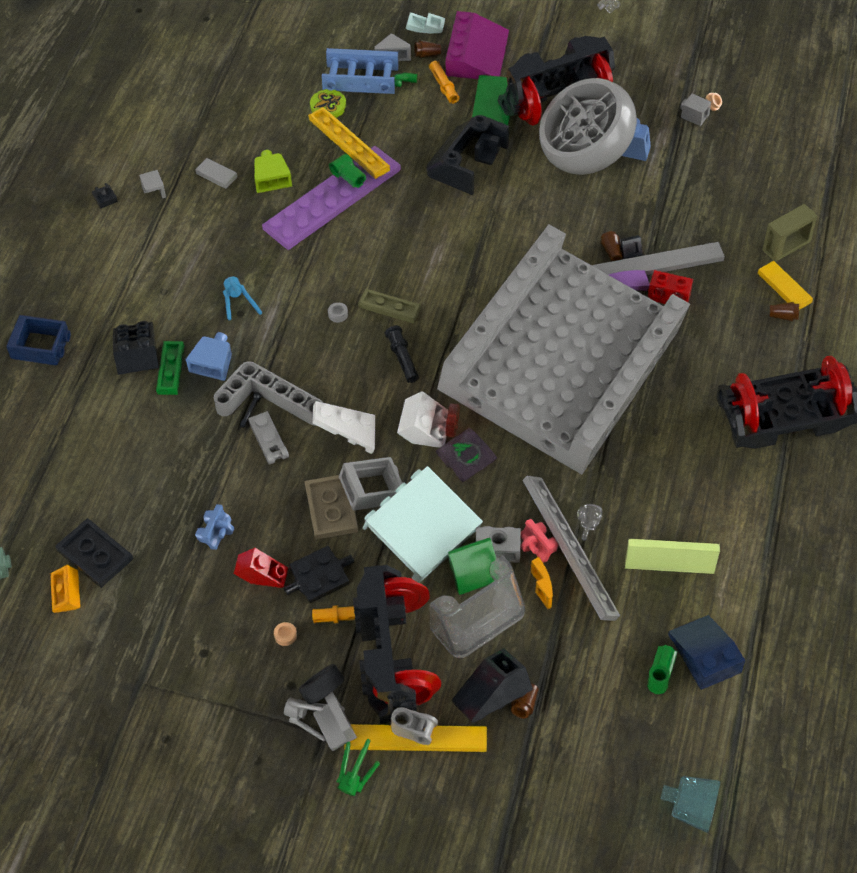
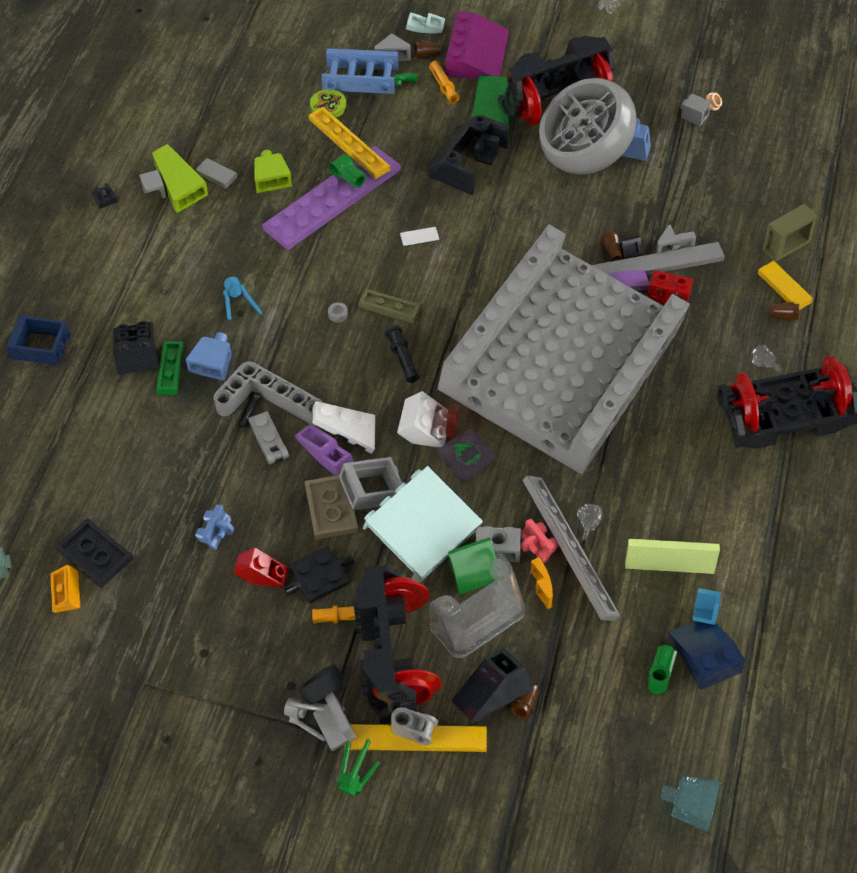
(179, 179): none -> lime slope
(285, 634): light nougat tile -> none
(323, 448): none -> medium lavender slope
(419, 236): none -> white sticker
(670, 241): none -> light grey slope
(706, 606): none -> dark azure panel
(764, 358): none -> clear piece

